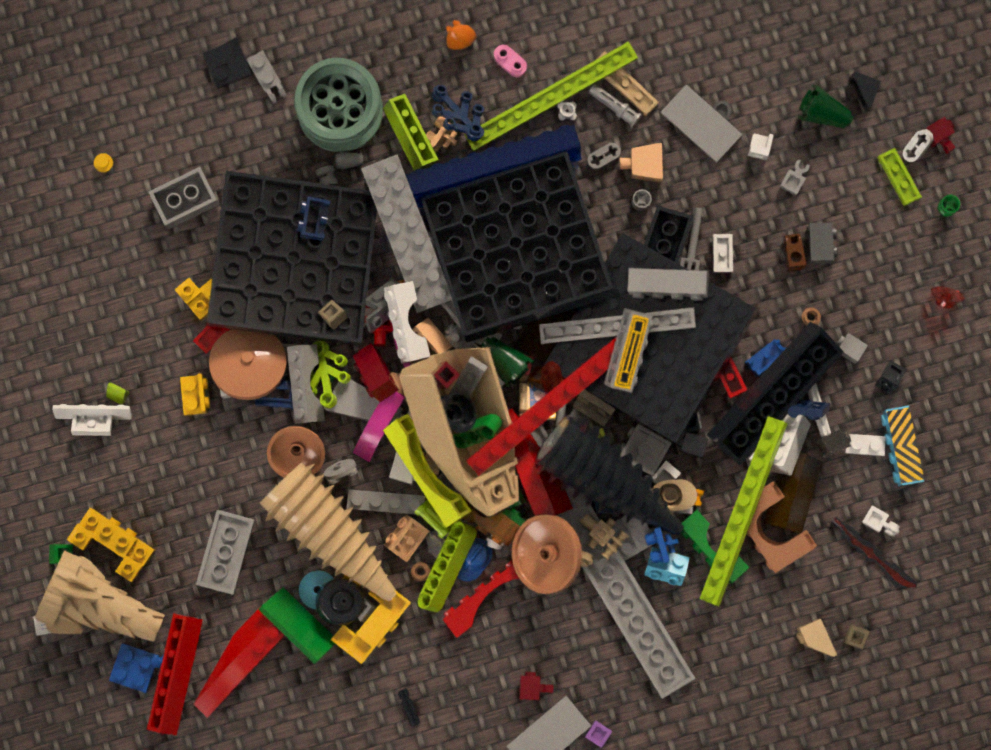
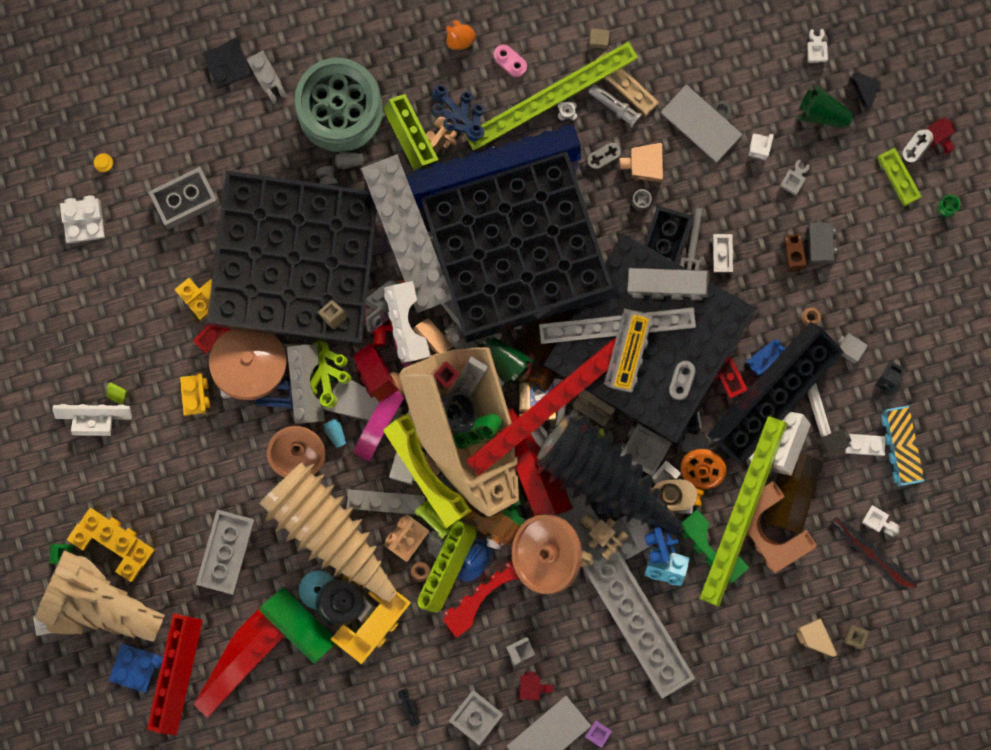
(82, 219): none -> white plate
(321, 220): dark blue window -> none
(335, 433): none -> medium azure cone
(340, 469): light grey piece -> none
(476, 717): none -> light grey plate
(520, 650): none -> light grey panel
(549, 378): clear red beam -> none
(599, 38): none -> dark tan slope
(681, 380): none -> light grey plate
(700, 455): none -> orange plate
(812, 409): dark blue plate -> none
(816, 49): none -> white plate
(946, 296): clear red piece -> none

